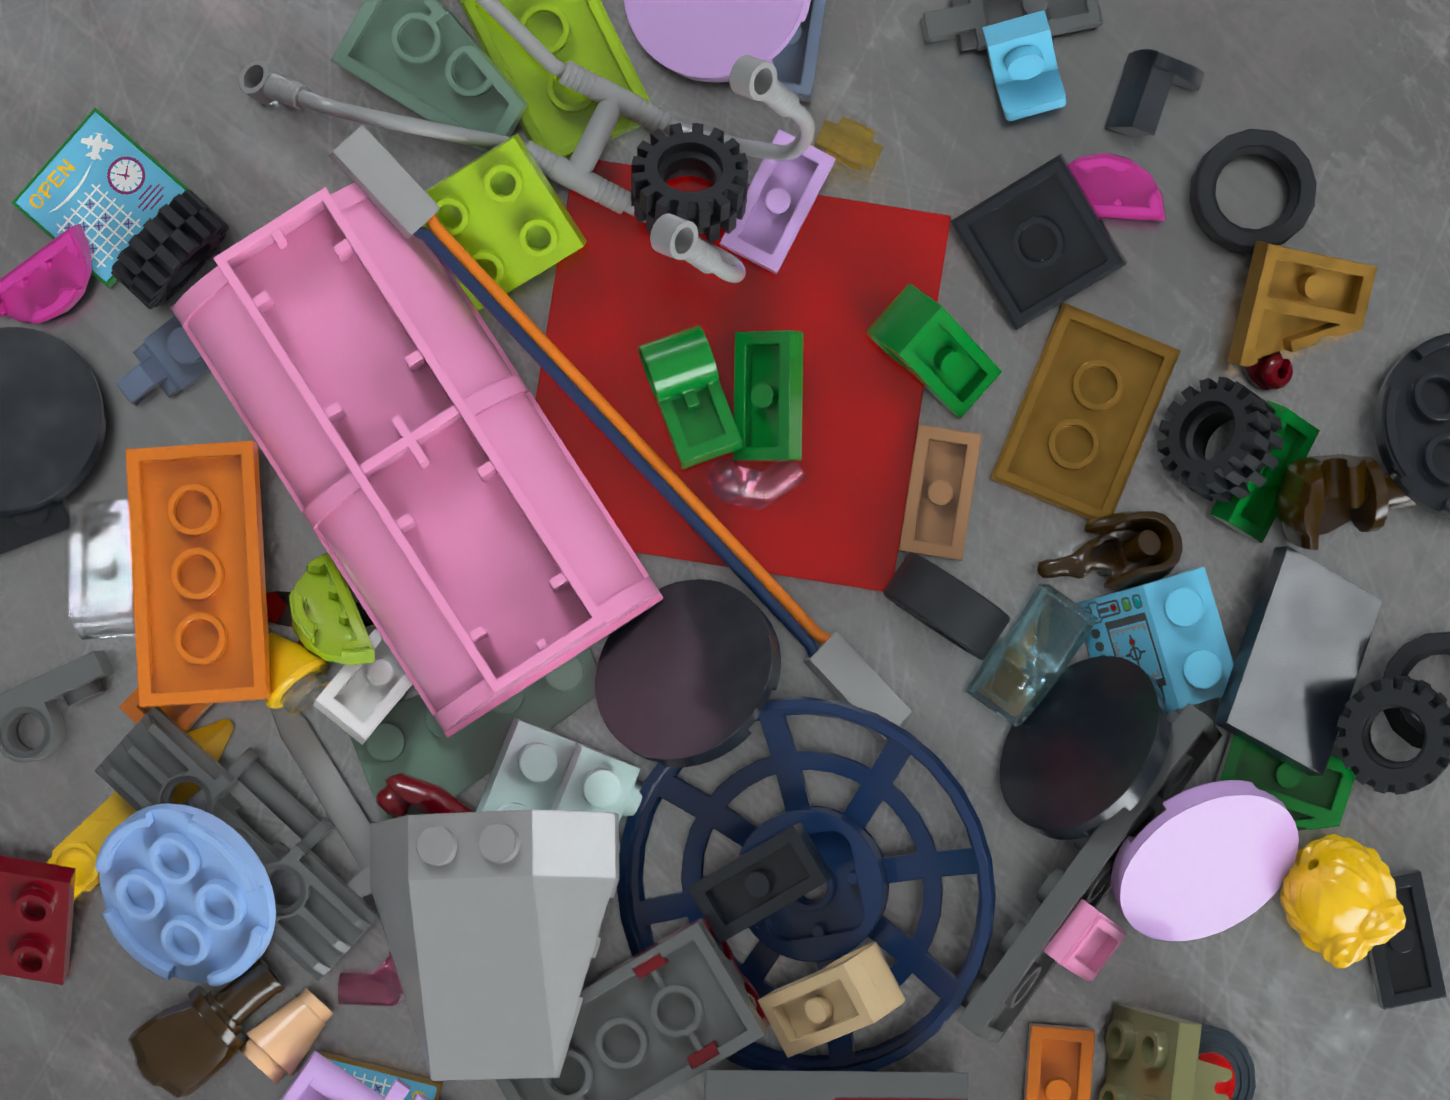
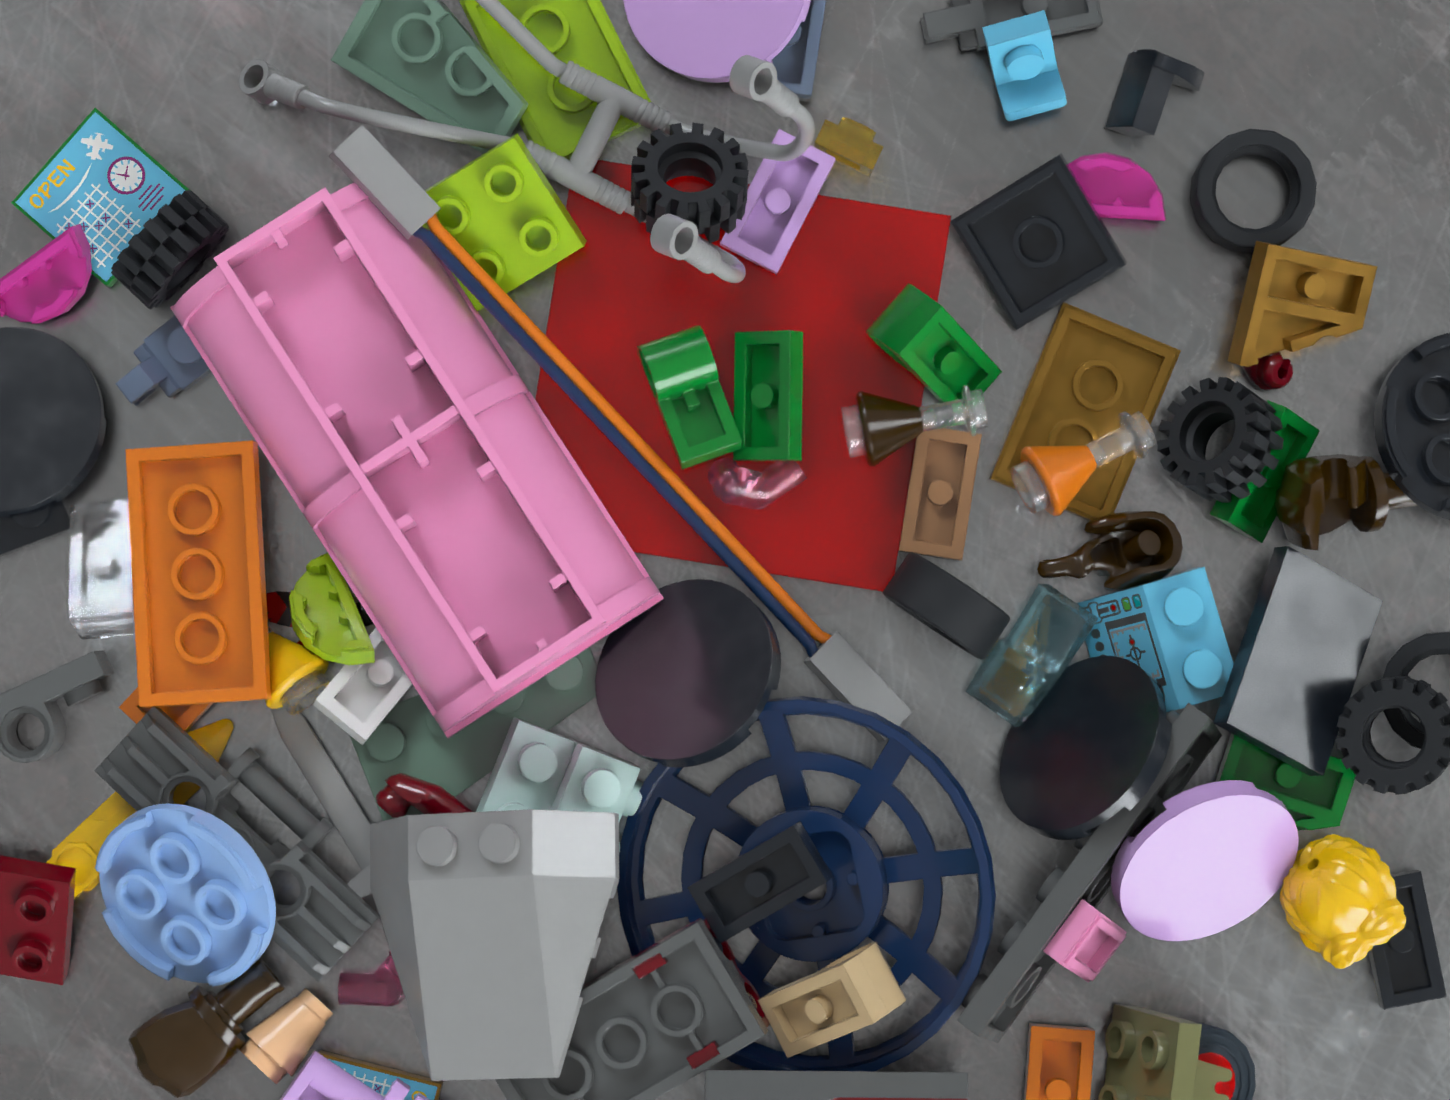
(884, 425): none -> piece
(1055, 474): none -> piece

